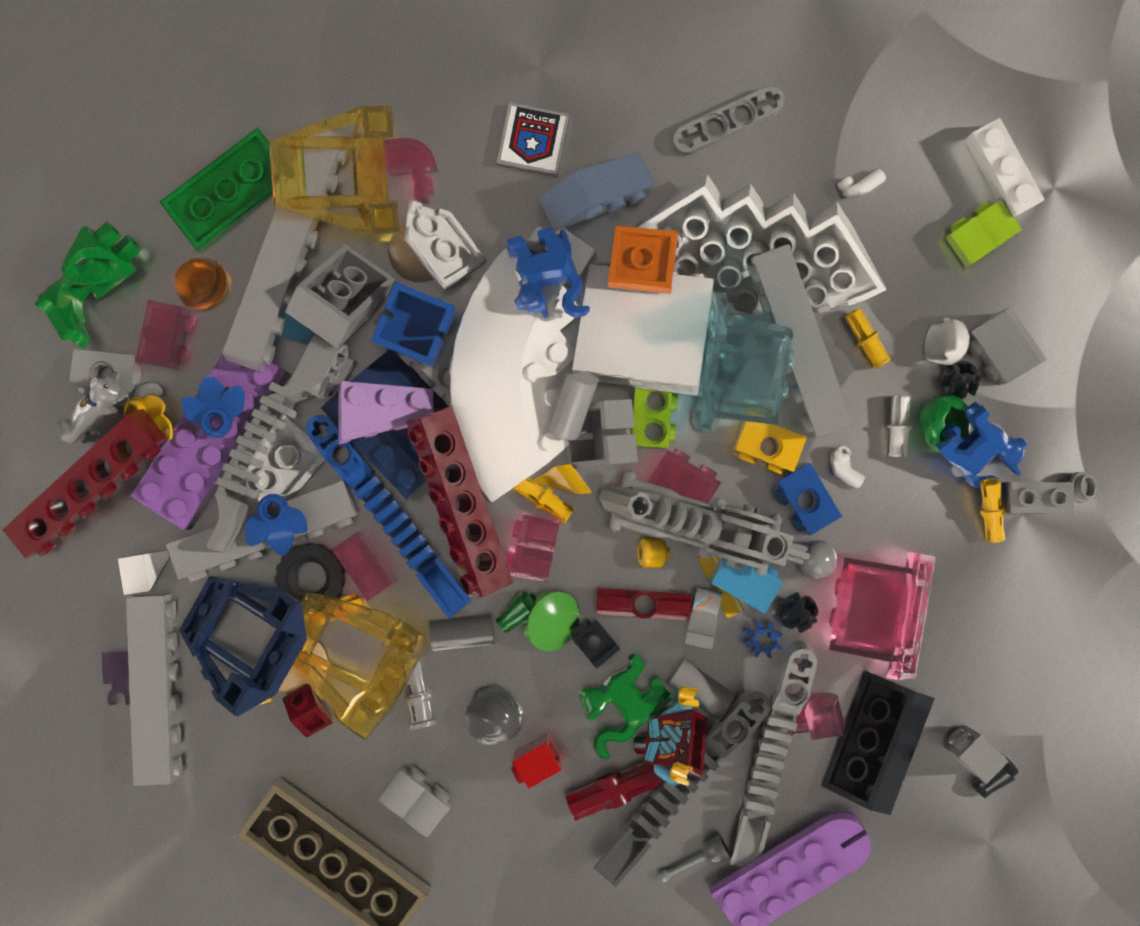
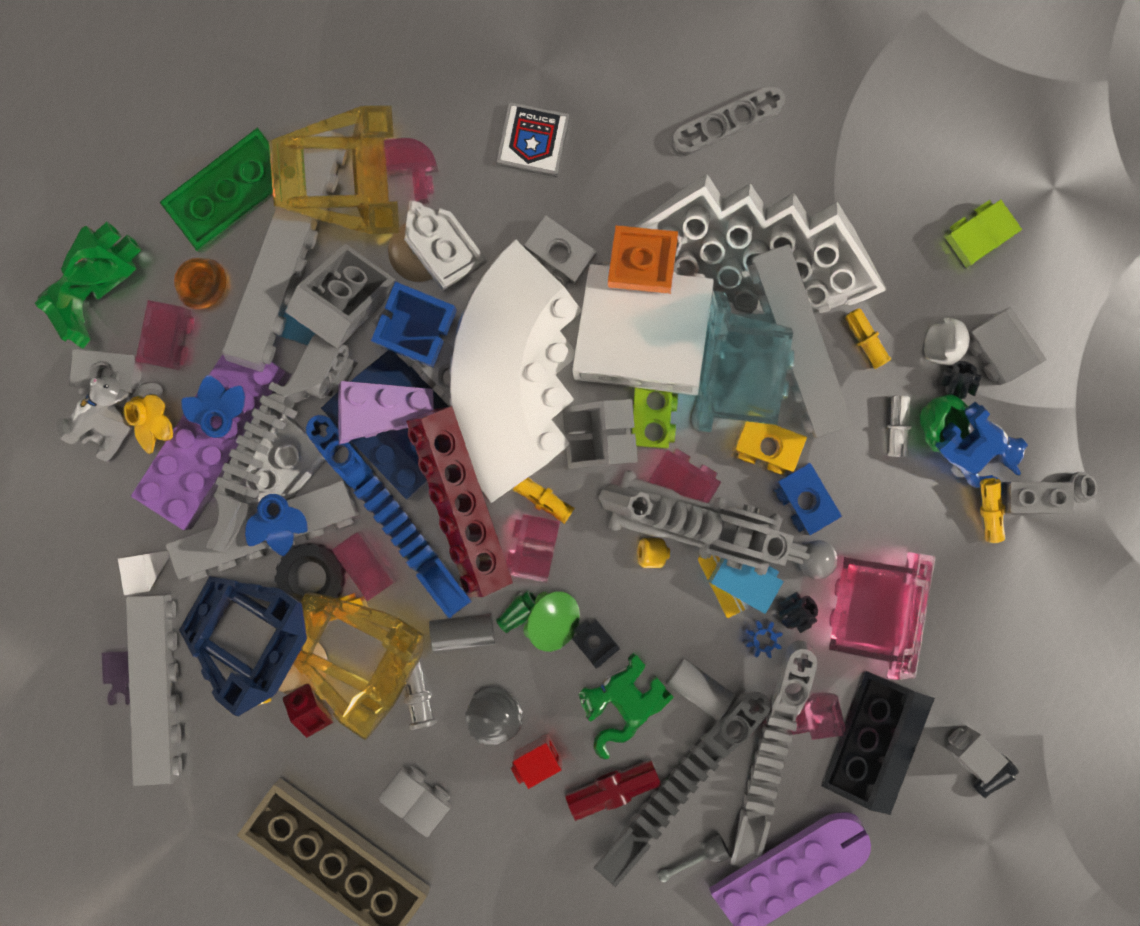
(27, 529): dark red brick -> none
(546, 269): blue animal -> none
(563, 478): yellow sticker -> none
(573, 405): light grey brick -> none
(596, 190): sand blue wedge -> none
(664, 604): dark red piece -> none
(676, 740): torso -> none
(703, 618): light grey leg -> none
(842, 468): white arm -> none
(863, 186): white arm -> none
(1003, 167): white brick -> none

